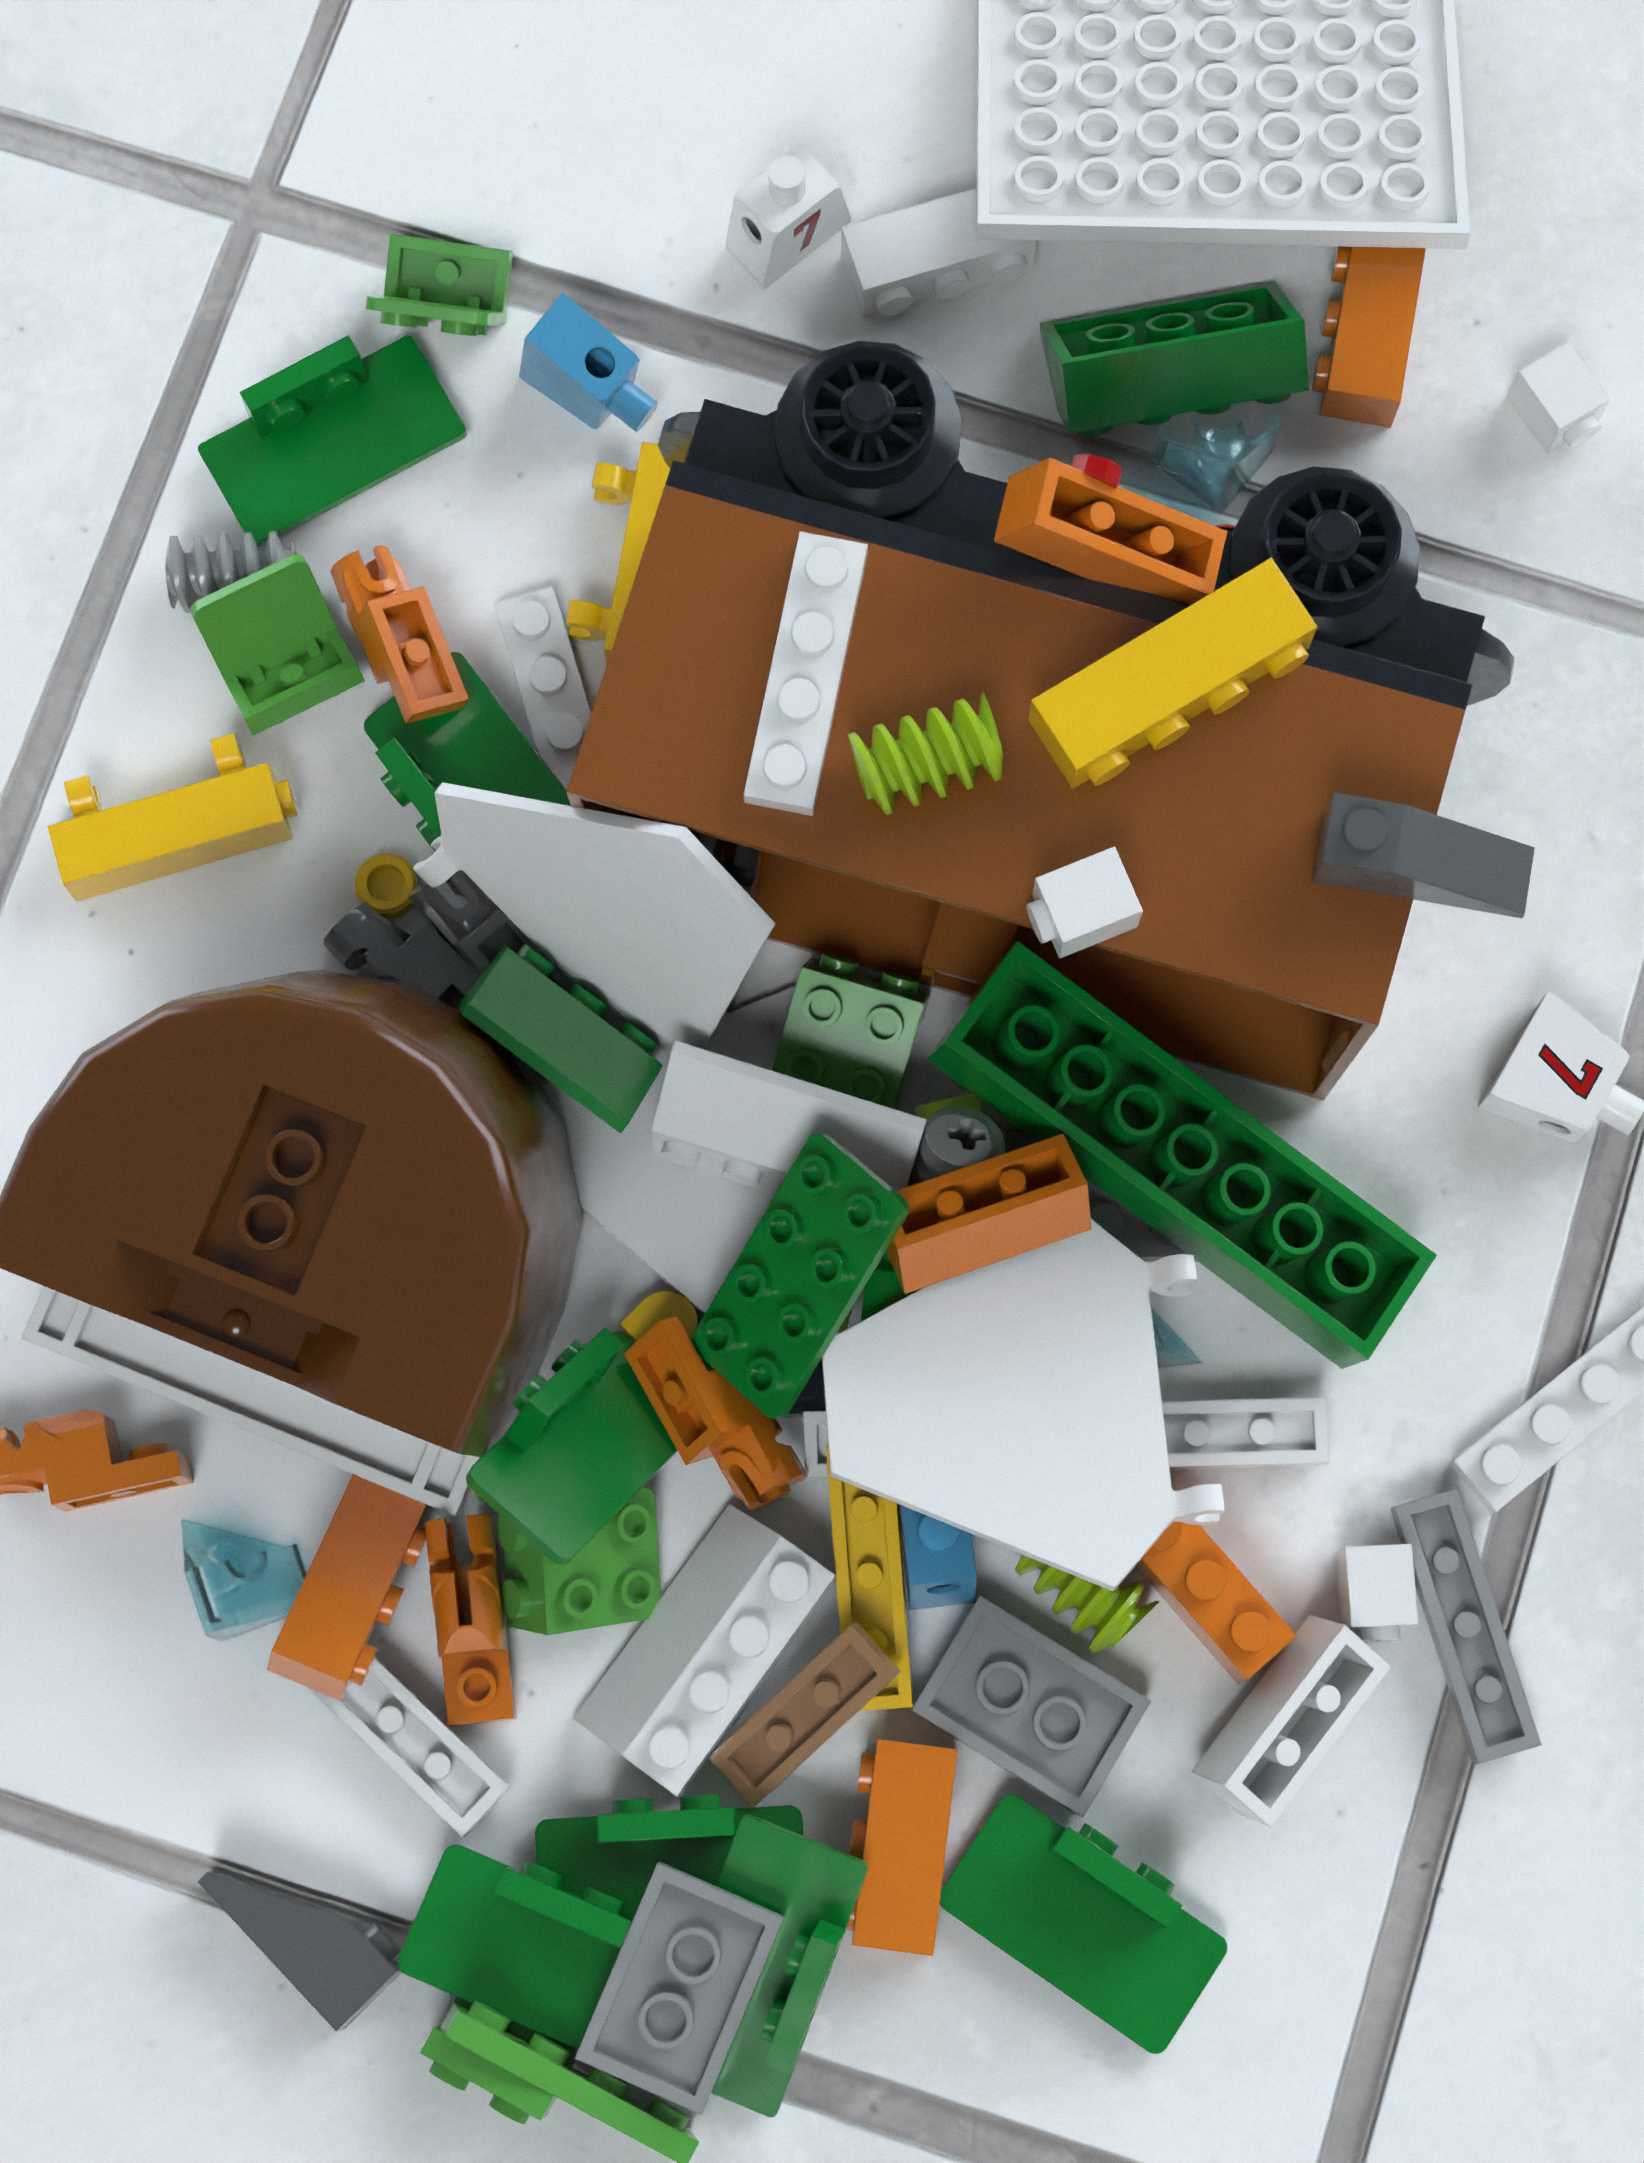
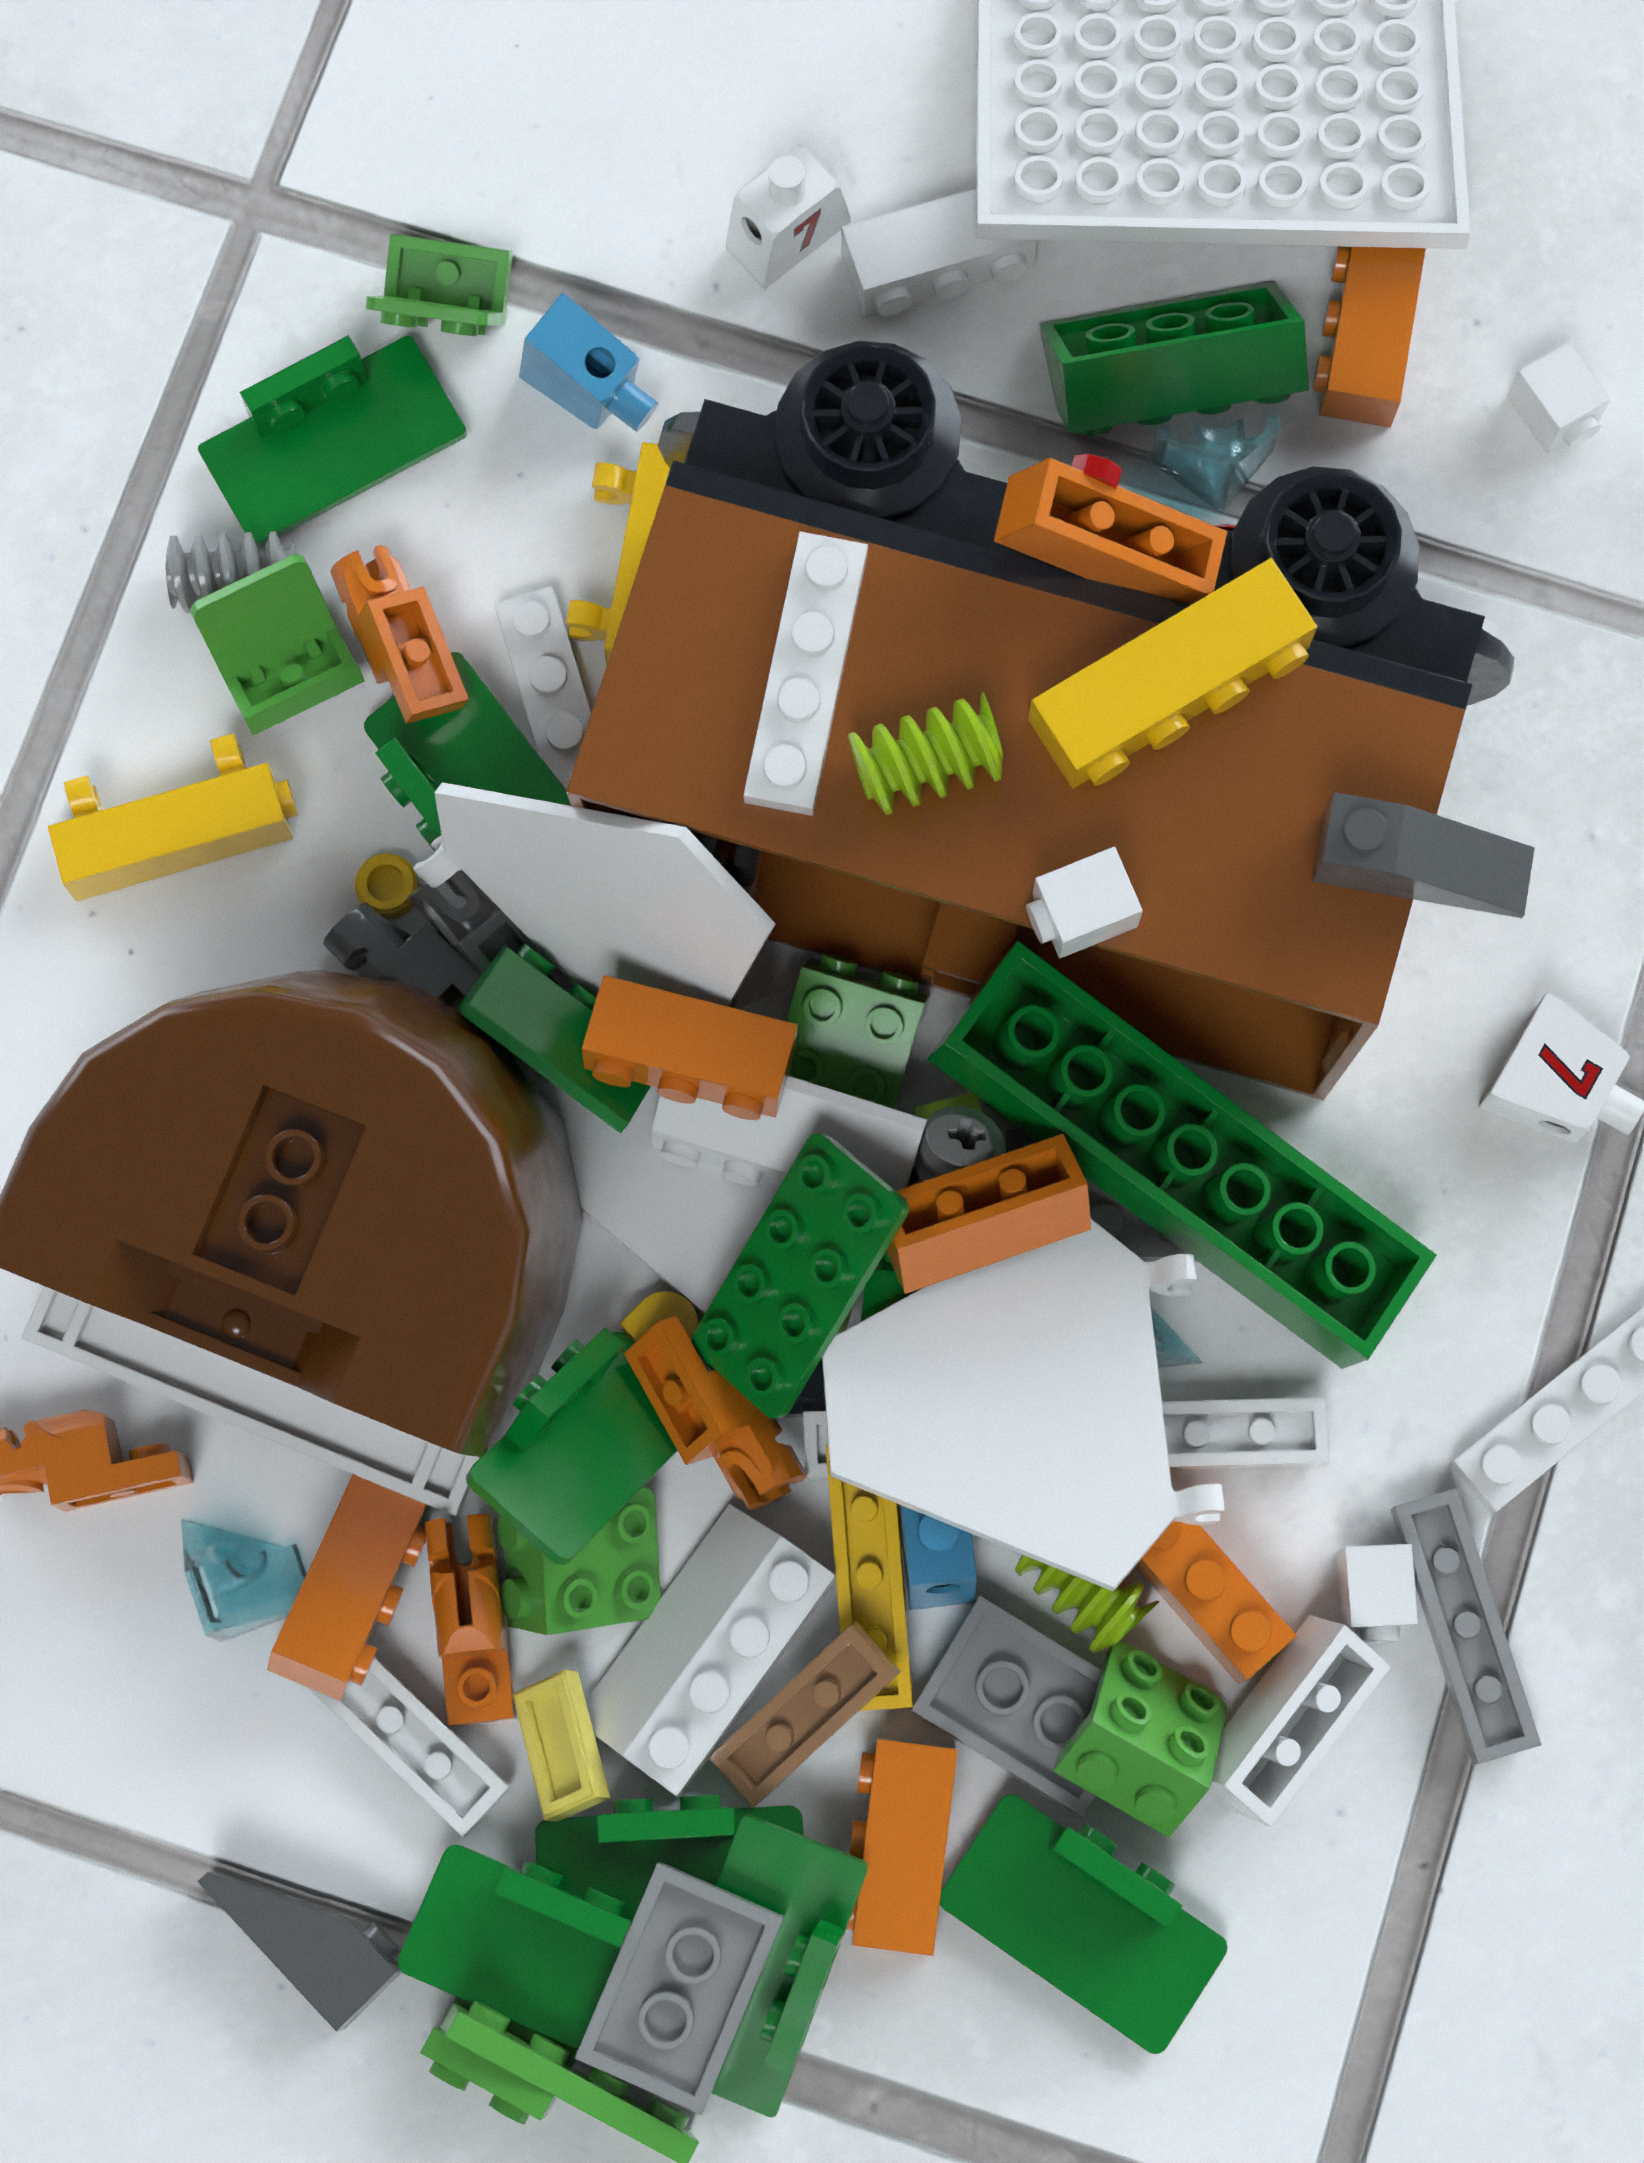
(561, 1745): none -> light yellow tile
(688, 1048): none -> orange brick
(1146, 1740): none -> bright green bracket

